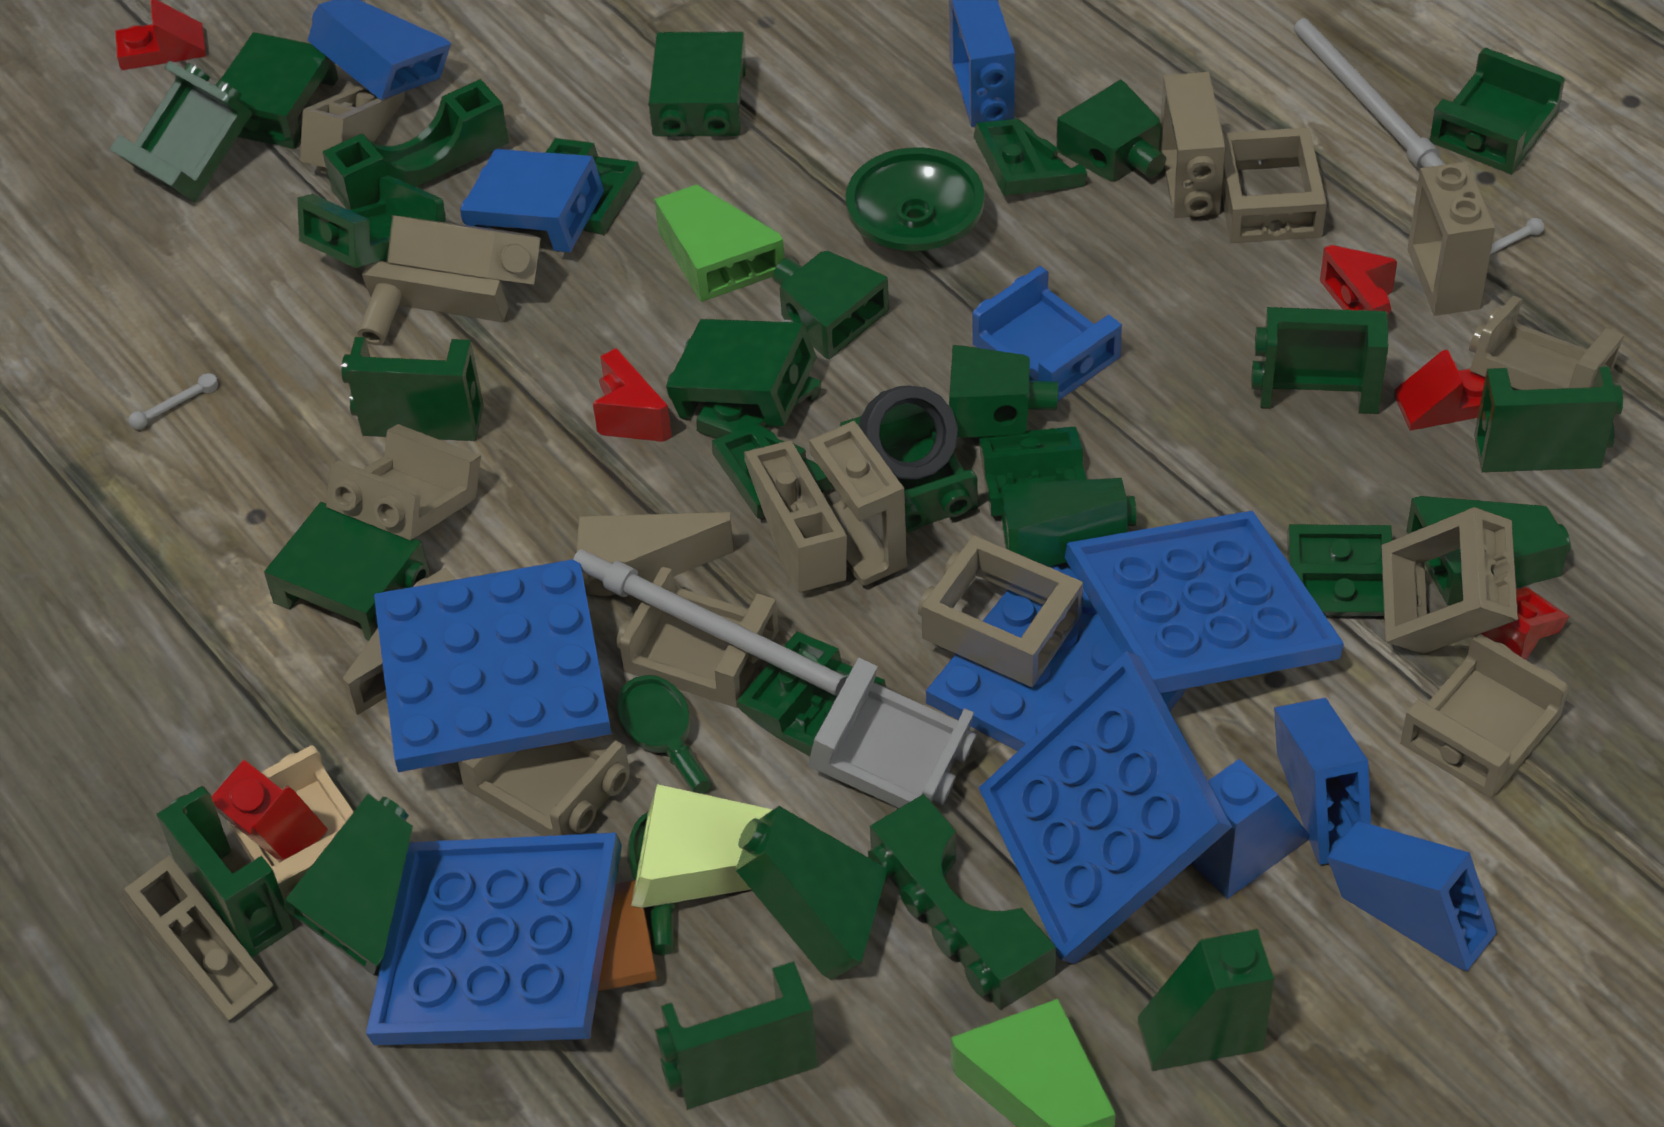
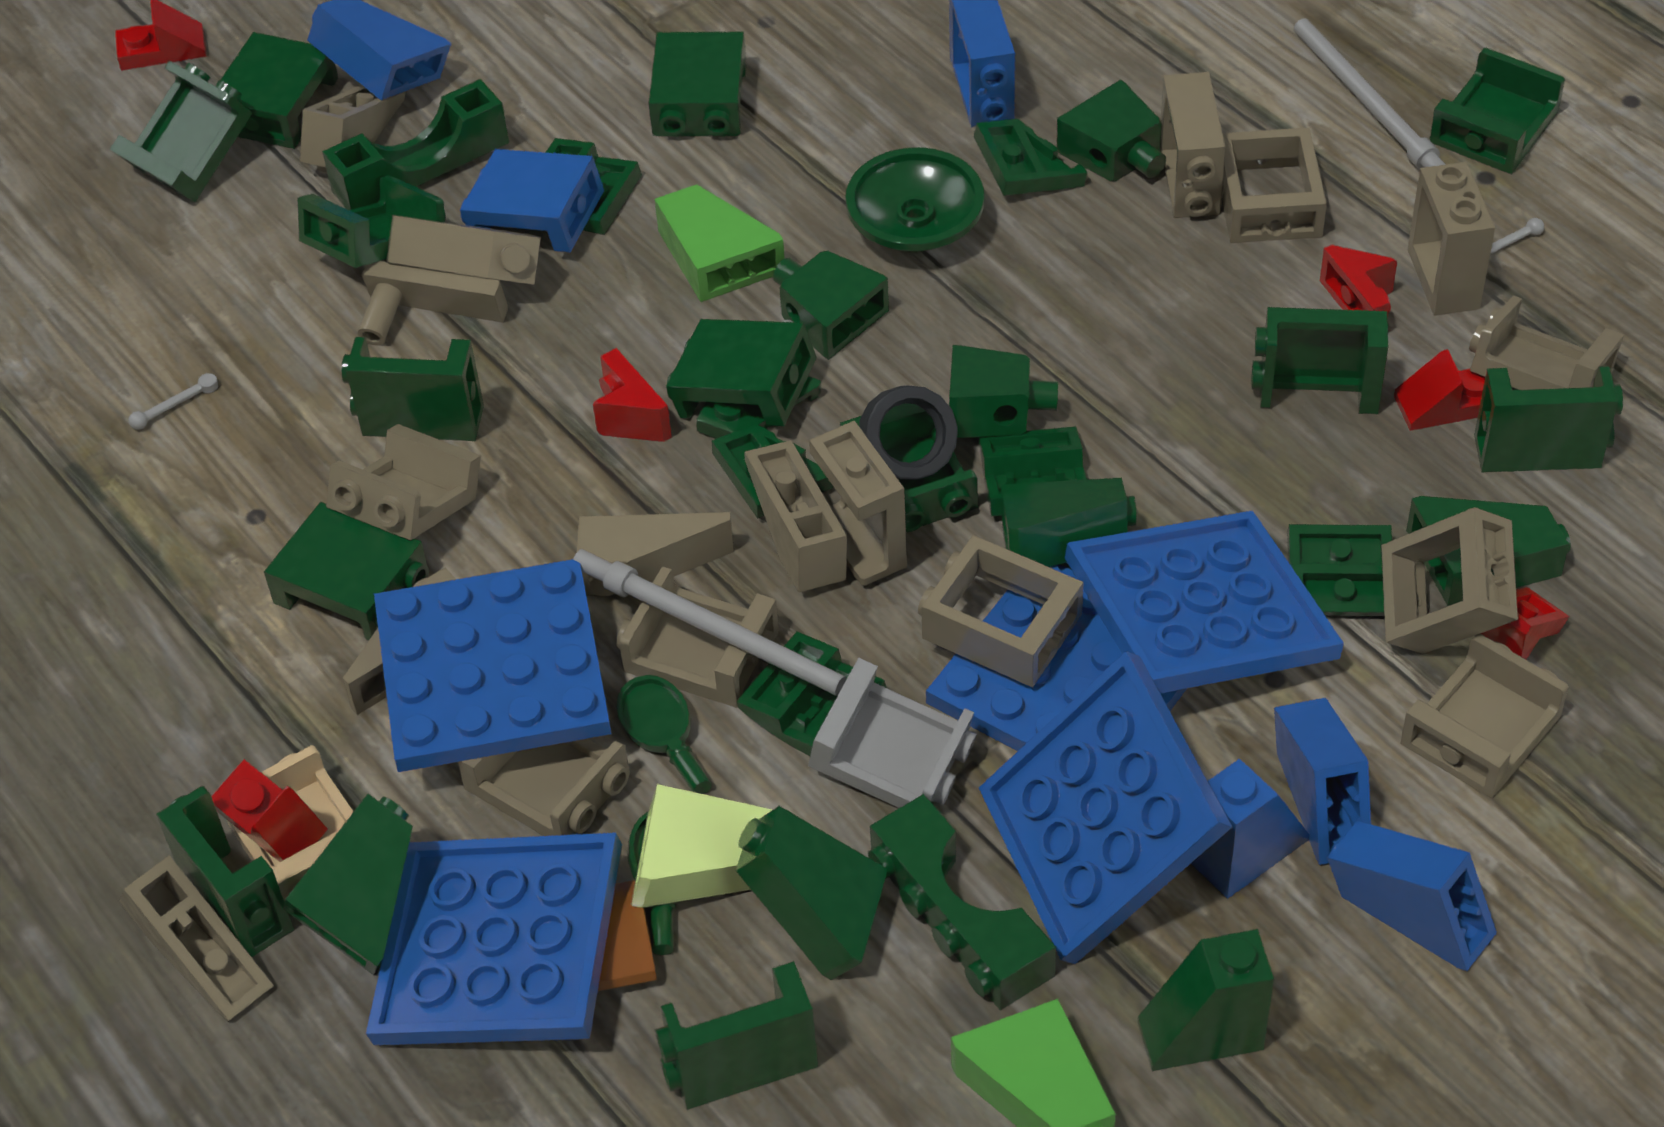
(1047, 330): blue panel -> none

